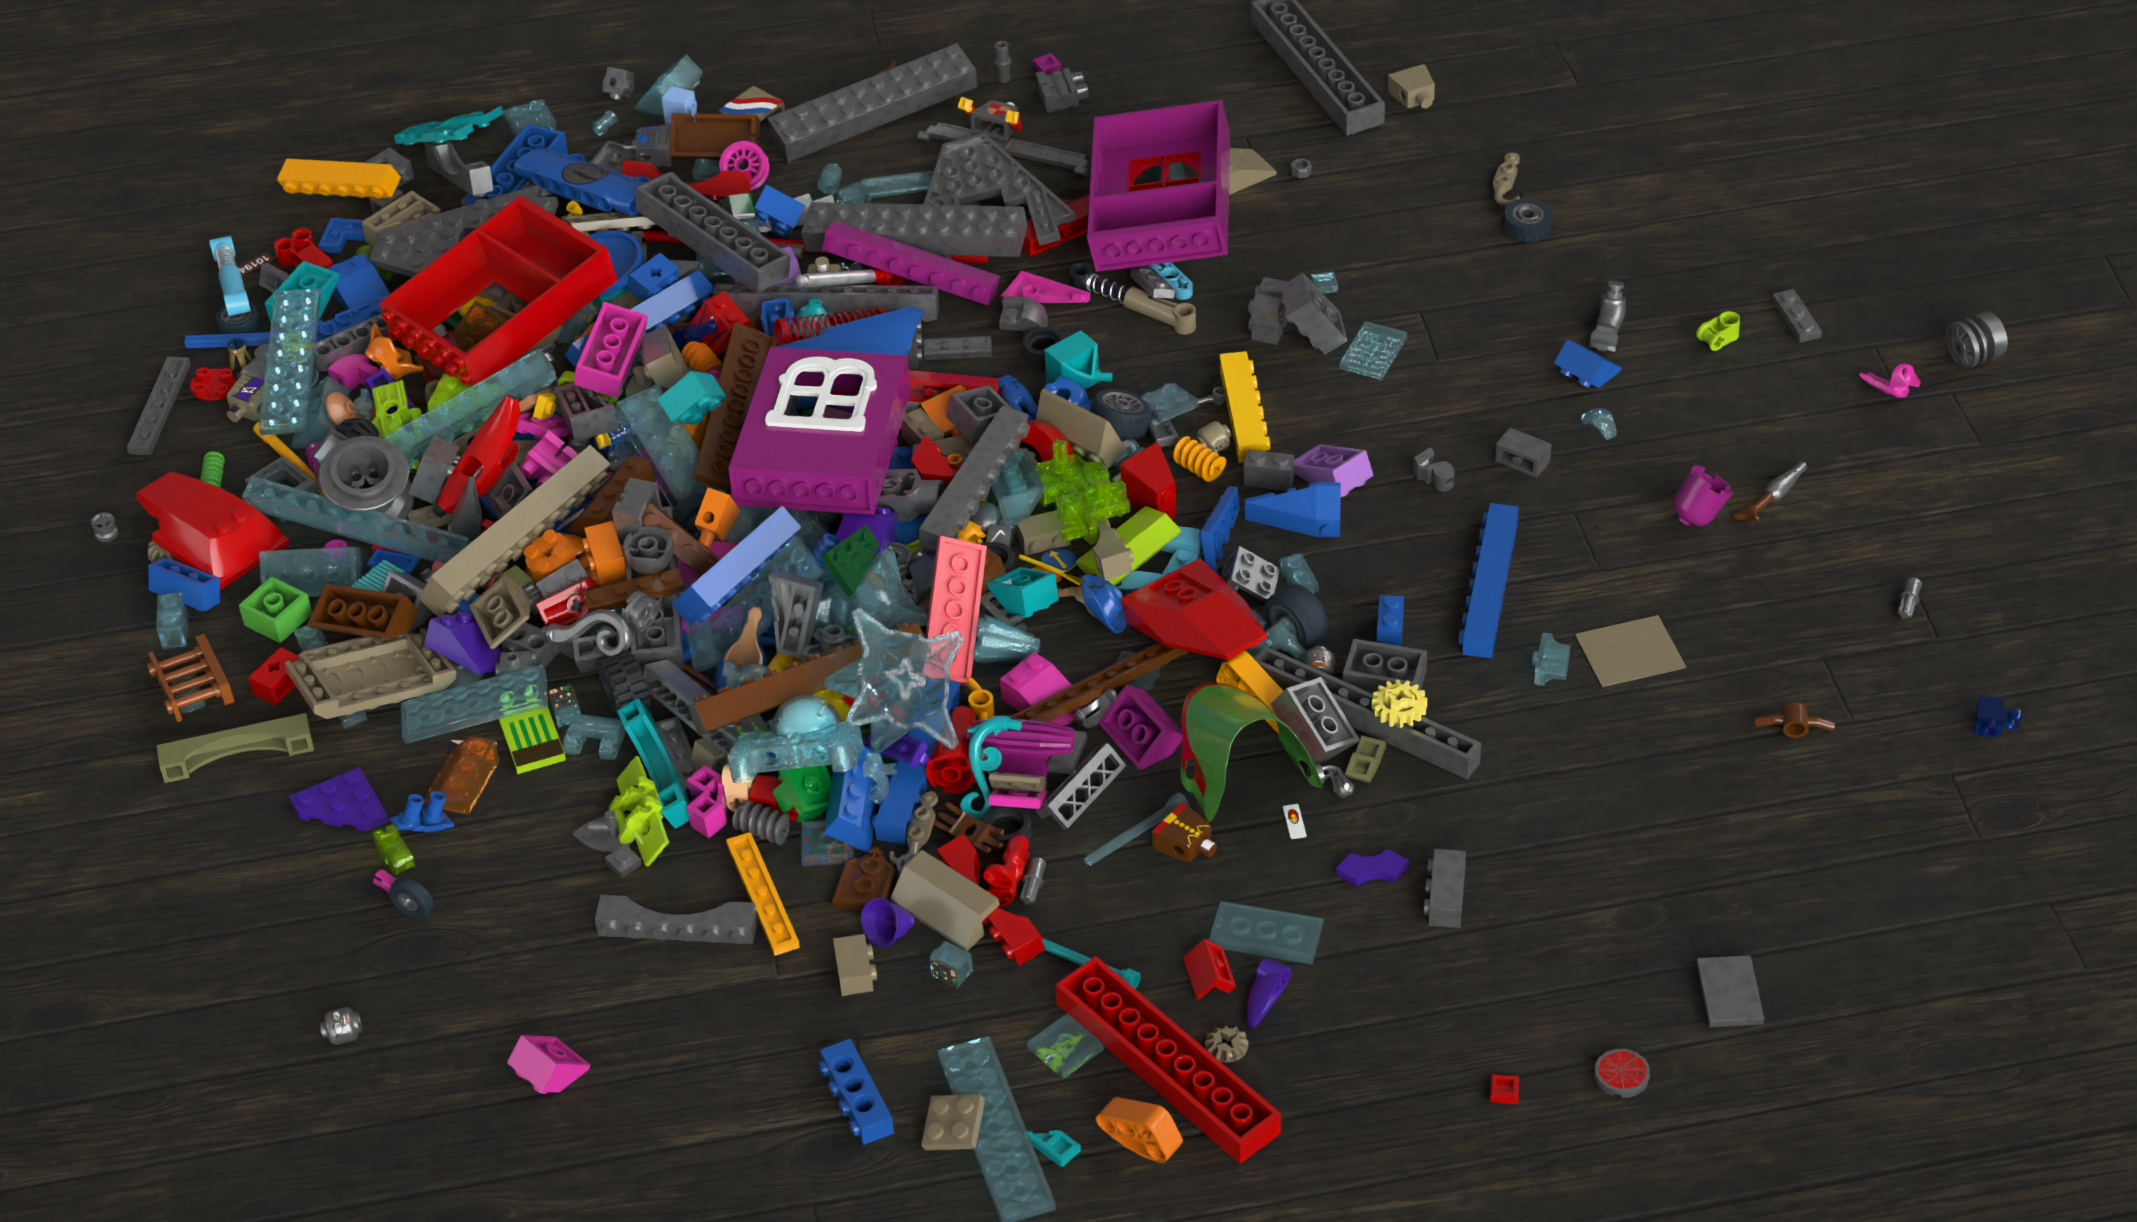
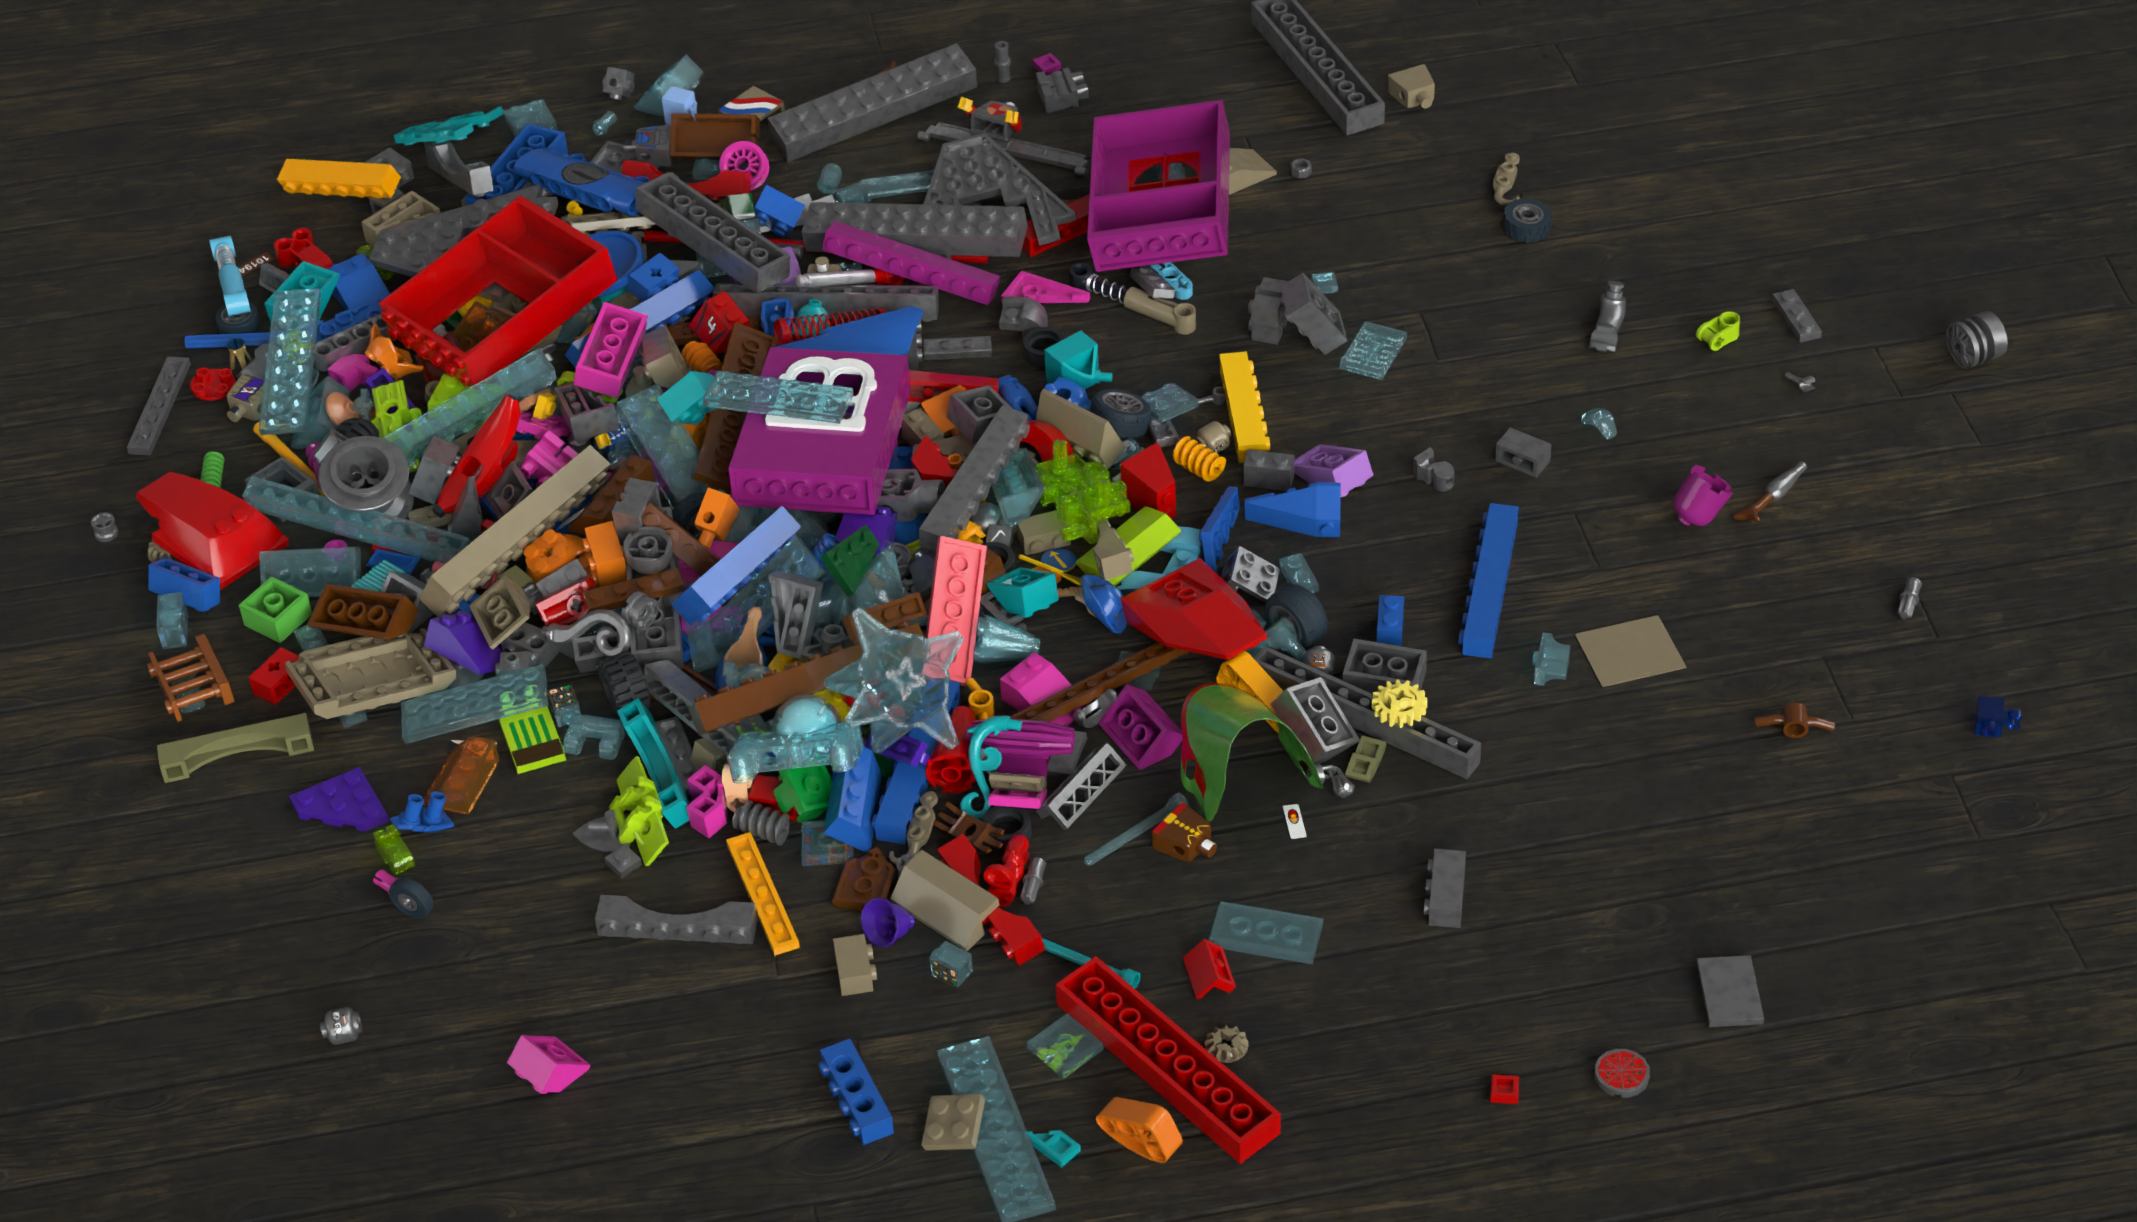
(340, 231): blue plate -> none
(694, 333): clear blue pin -> none
(778, 397): none -> clear light blue plate
(874, 768): clear light blue piece -> none
(890, 613): none -> reddish brown plate
(1267, 987): dark purple piece -> none
(1384, 866): dark purple tile -> none
(1585, 364): blue slope -> none
(1804, 384): none -> flat silver hand
(1898, 383): dark pink hair -> none

